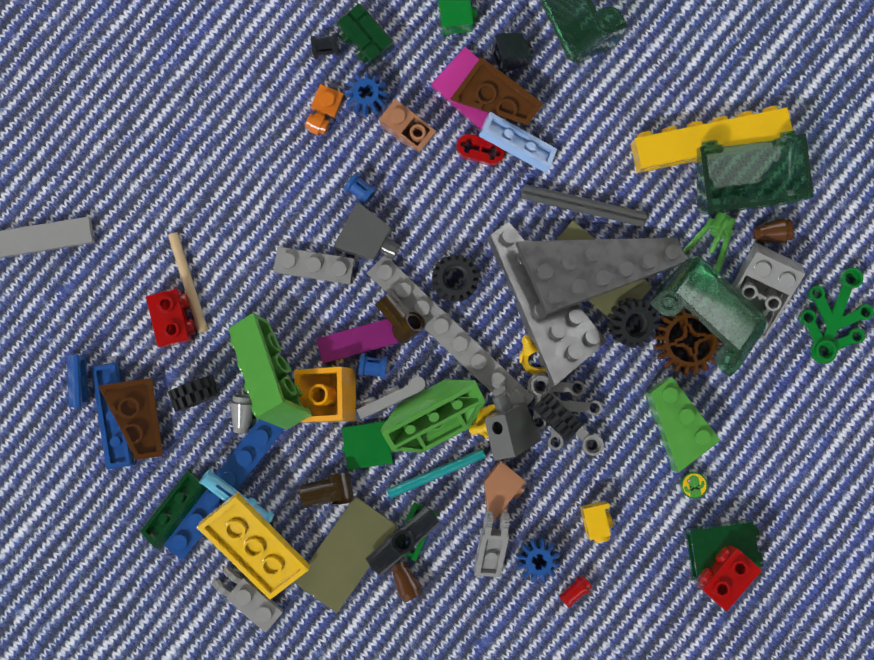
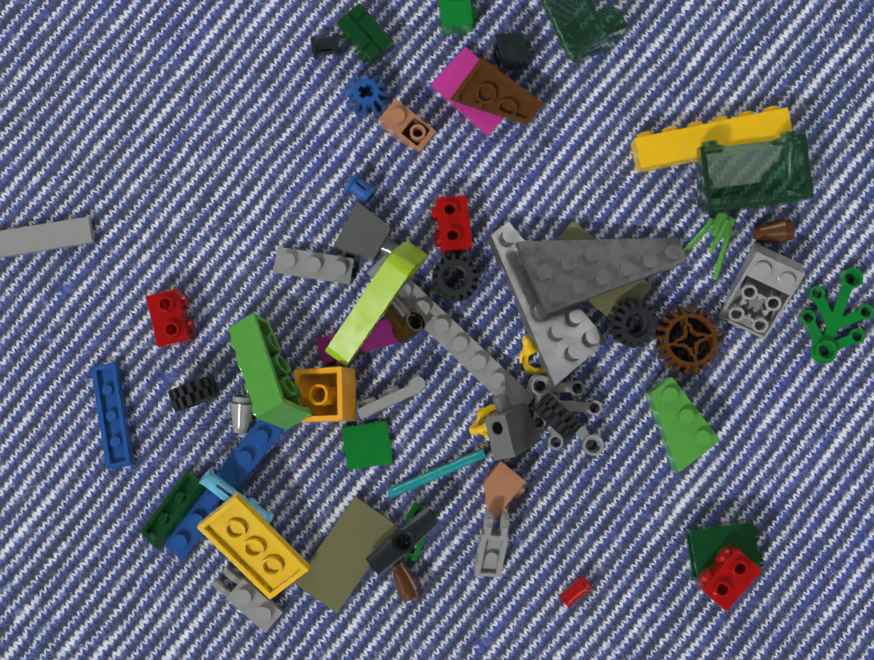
(77, 381): blue slope -> none
(136, 415): reddish brown wing -> none
(188, 282): tan bar -> none
(326, 104): orange plate -> none
(334, 490): dark brown piece -> none
(372, 366): blue bush -> none
(375, 301): none -> lime beam
(433, 416): bright green wedge -> none
(453, 224): none -> red brick
(478, 156): red beam -> none
(517, 142): light blue plate -> none
(529, 565): blue gear -> none
(584, 205): dark grey axle -> none
(597, 521): yellow brick -> none
(693, 485): tile -> none
(716, 306): clear green windscreen -> none

